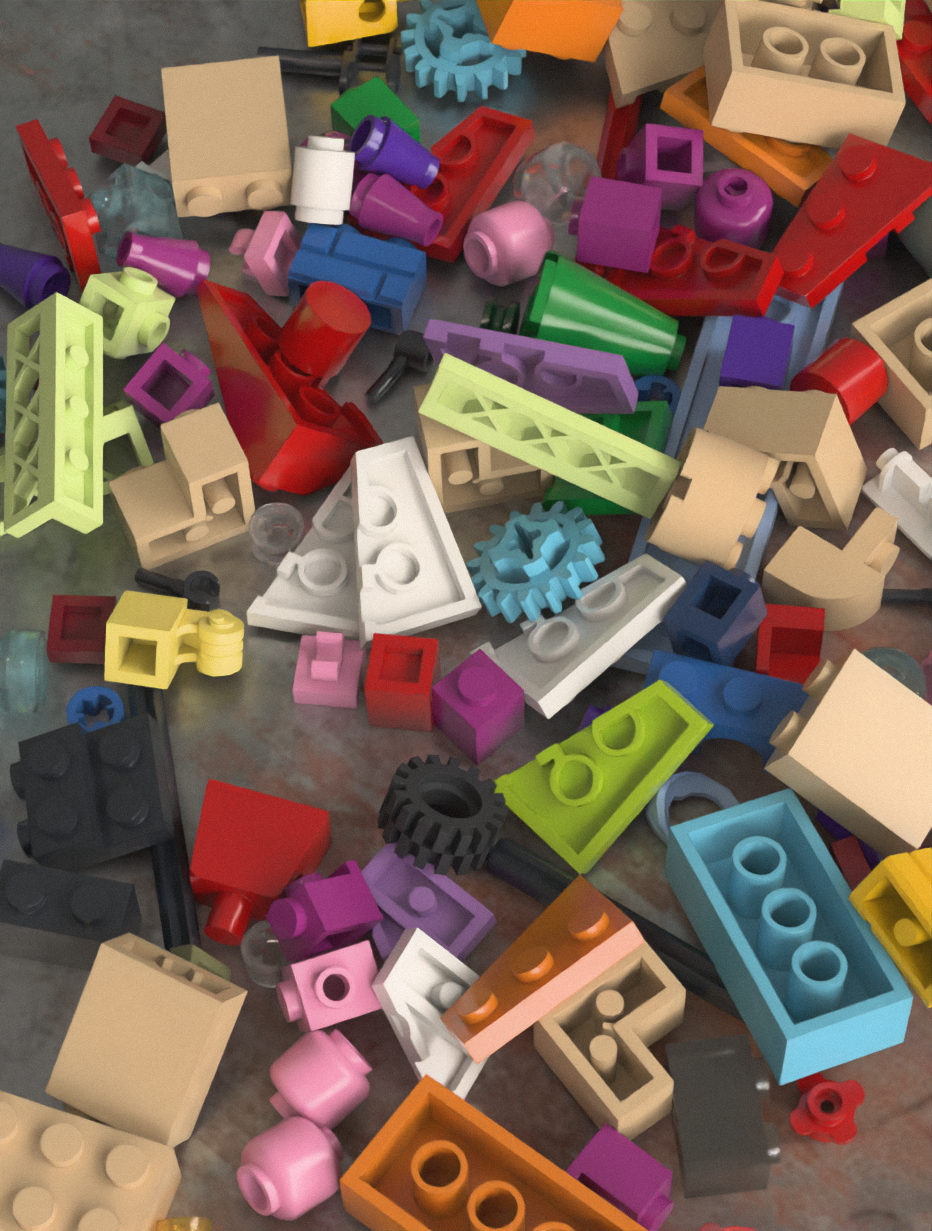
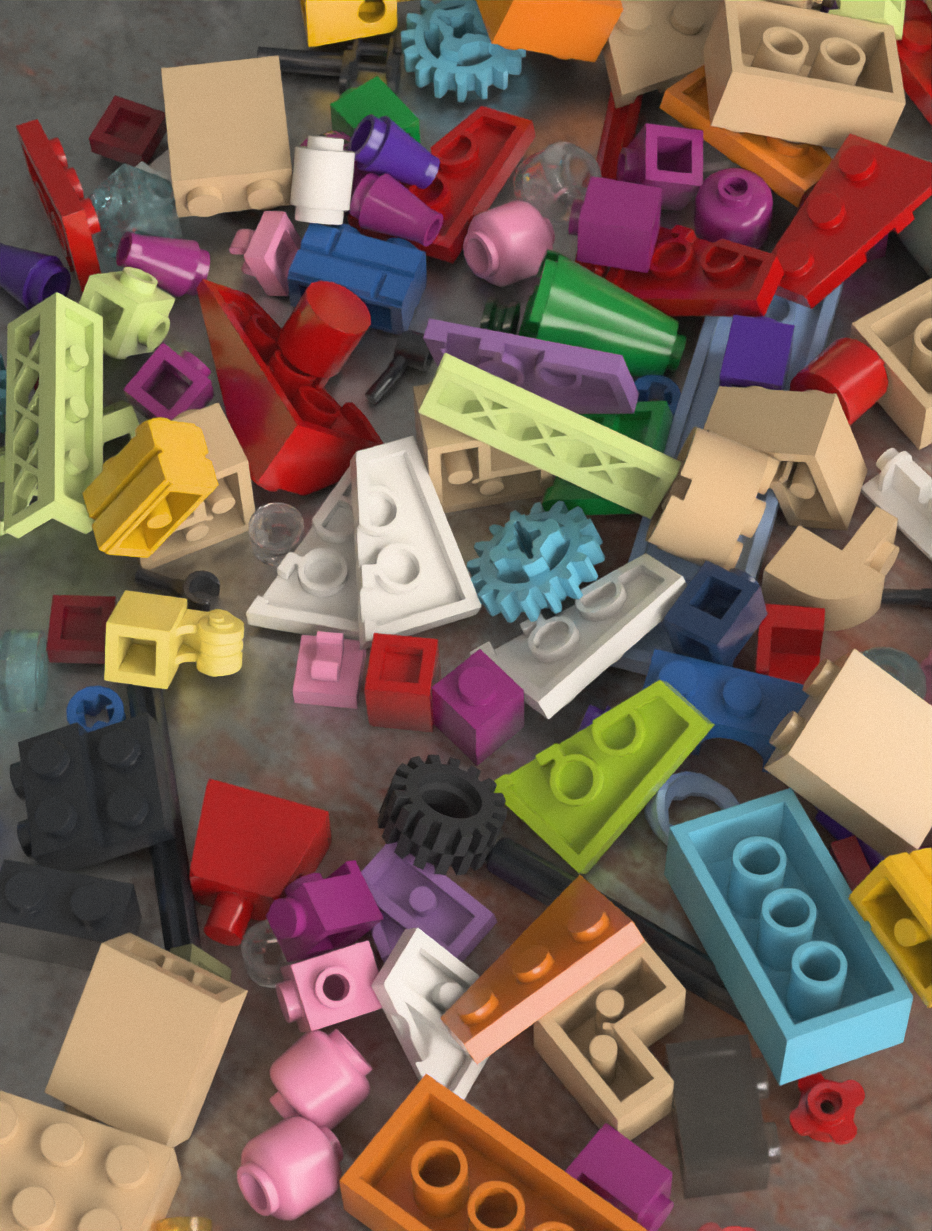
(149, 487): none -> yellow brick

